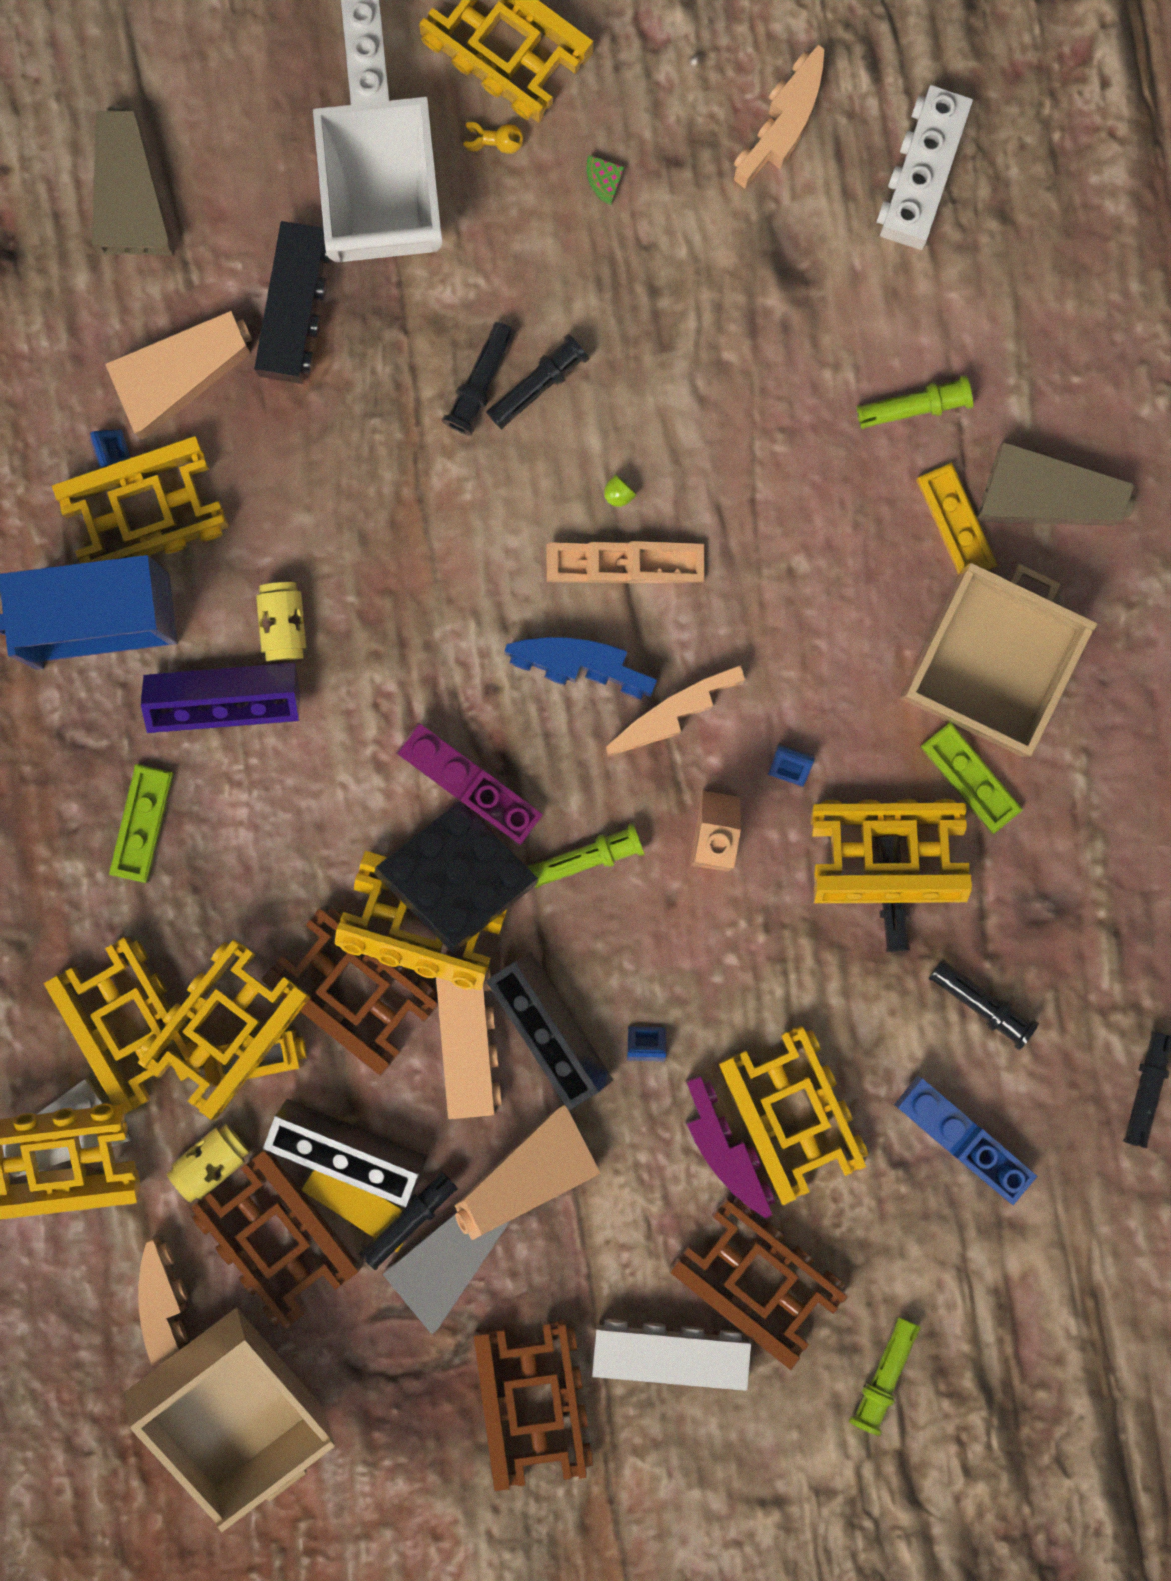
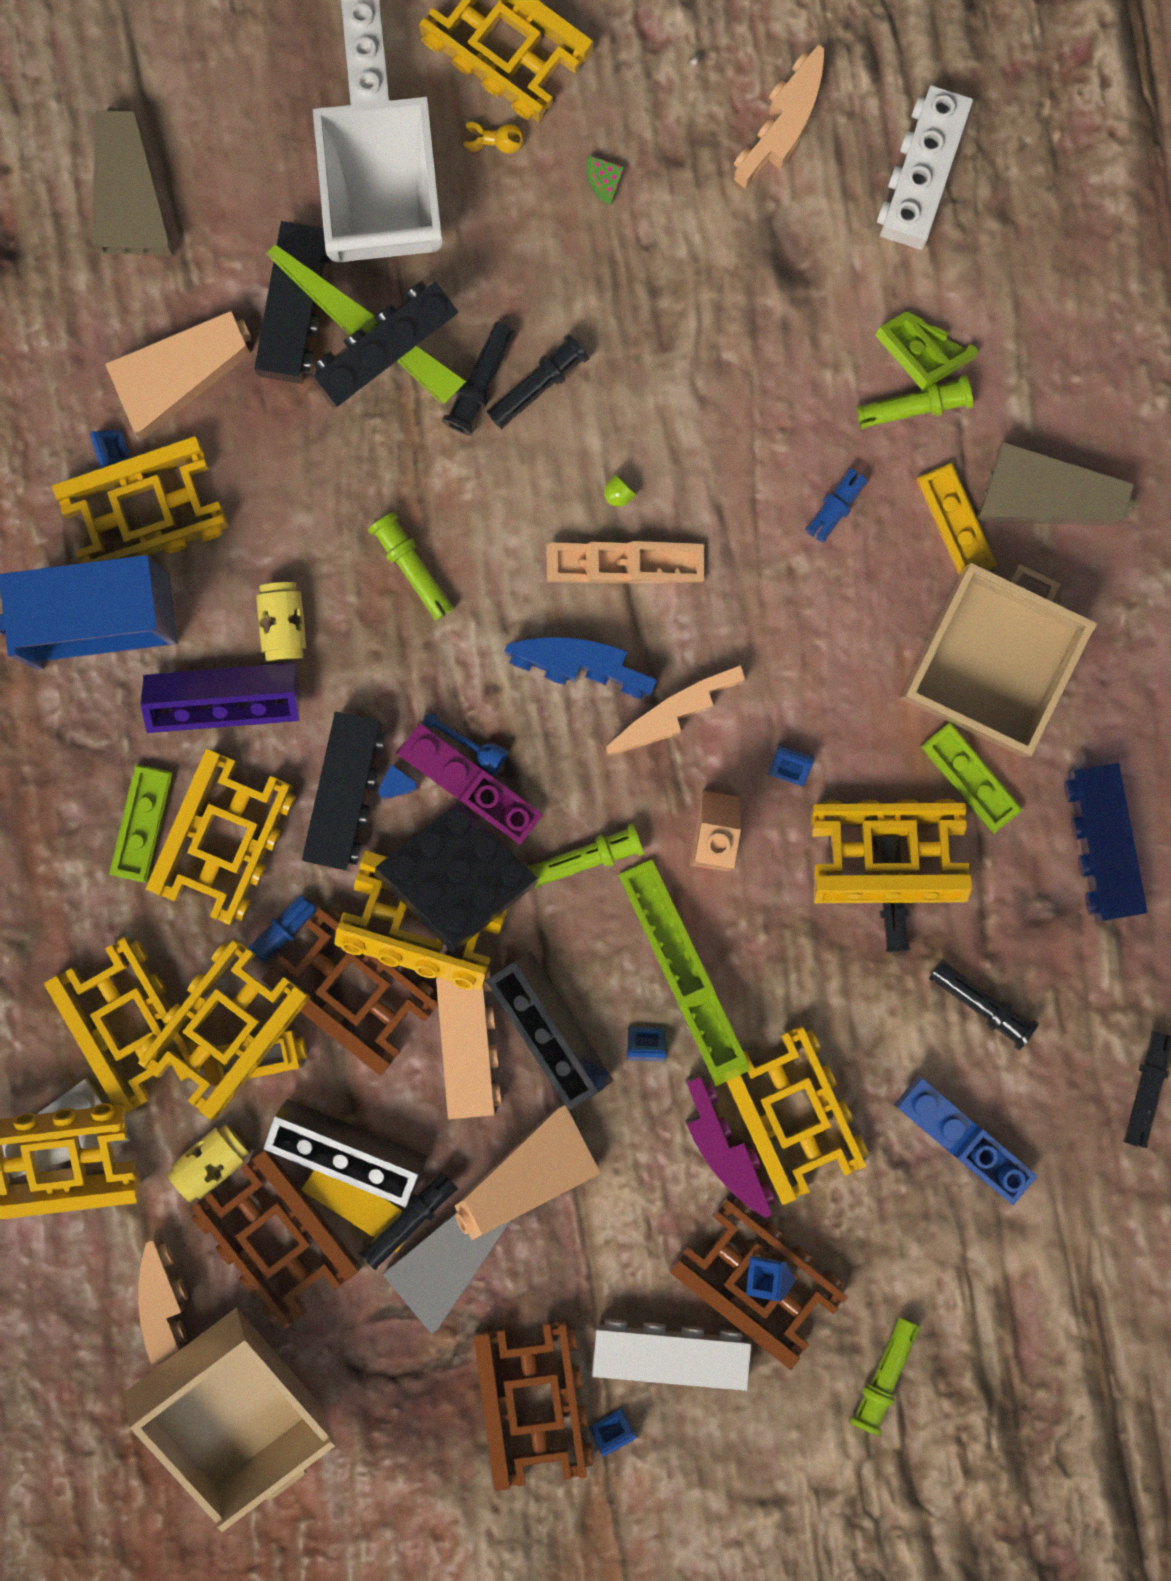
(191, 824): none -> yellow fence
(283, 928): none -> blue axle
(343, 790): none -> black brick
(350, 316): none -> lime slope
(383, 344): none -> black brick
(396, 784): none -> blue slope
(401, 550): none -> lime pin
(489, 756): none -> blue hinge
(613, 1432): none -> blue slope
(684, 973): none -> lime slope
(769, 1278): none -> blue slope
(836, 505): none -> blue pin
(923, 349): none -> lime wing
(1106, 842): none -> clear blue brick

